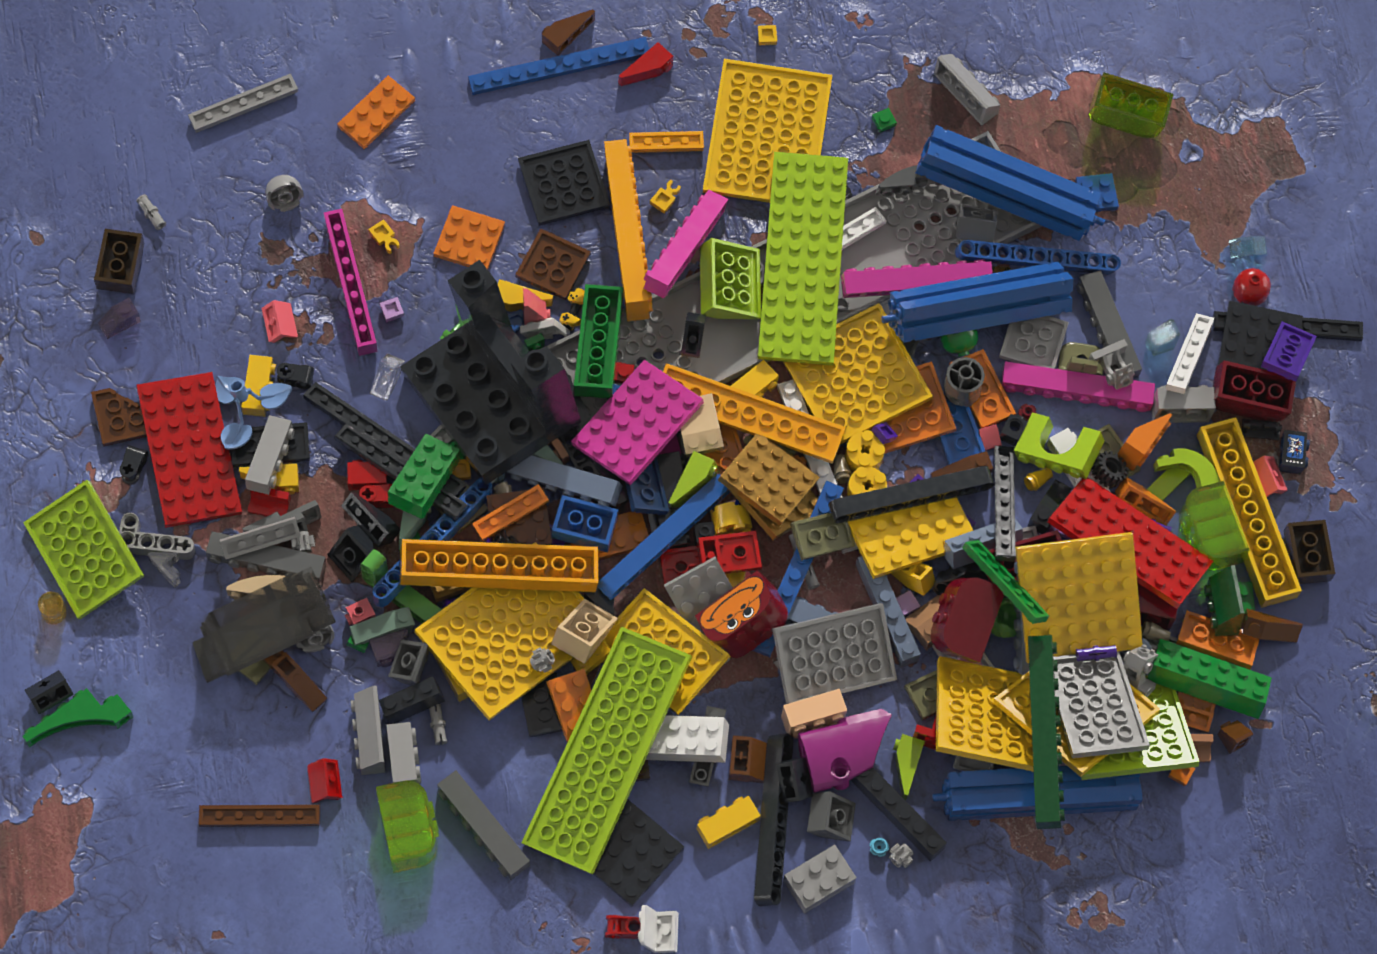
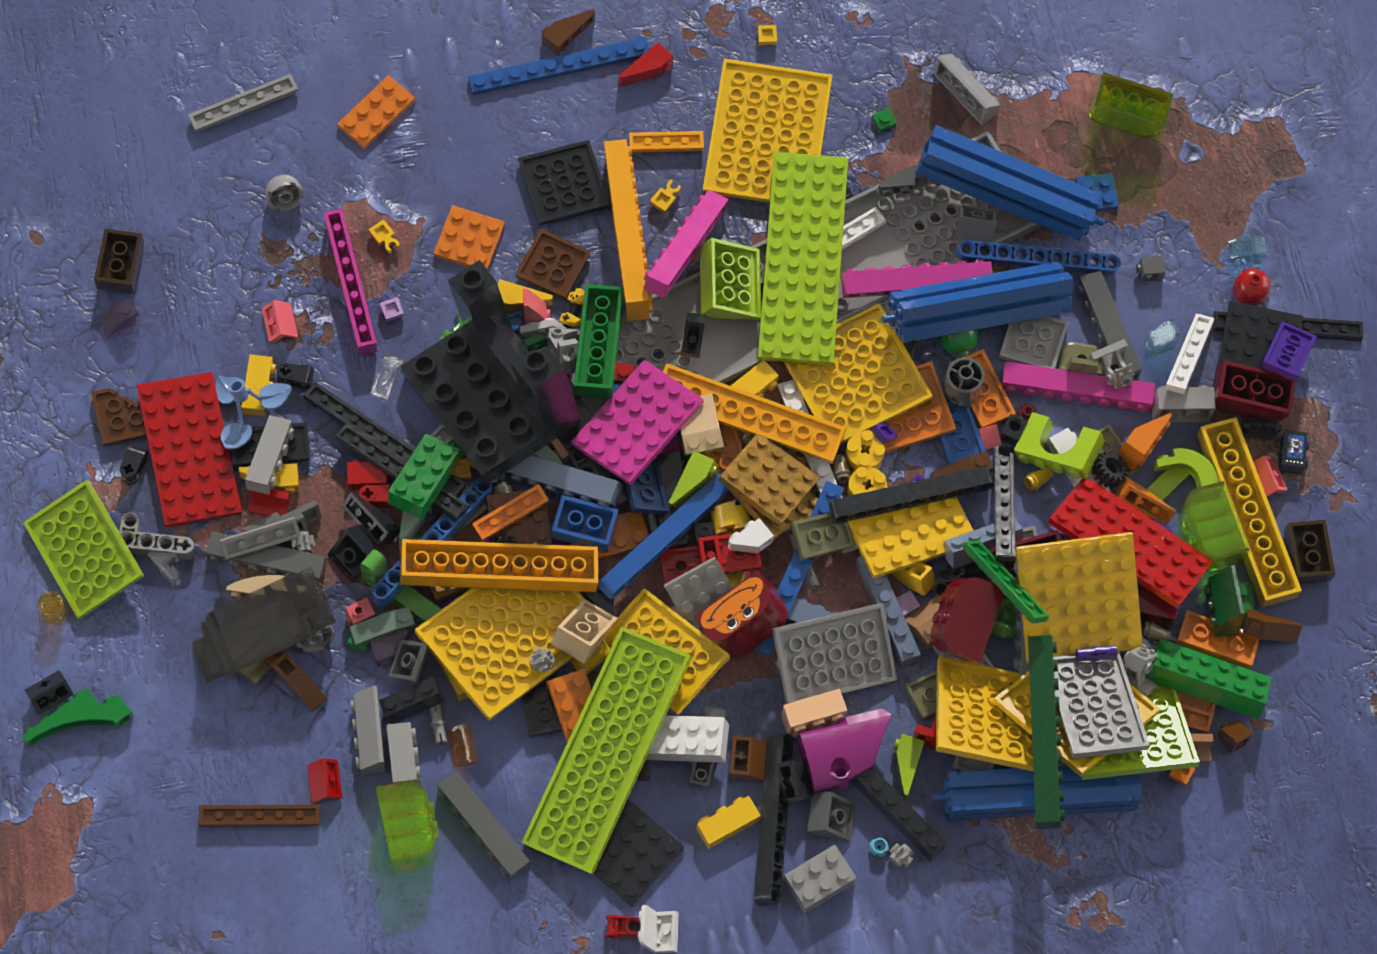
(151, 212): light grey pin -> none
(463, 745): none -> clear orange slope
(561, 342): none -> light grey tile
(752, 539): none -> white slope
(1051, 501): black slope -> none
(1151, 268): none -> dark grey brick

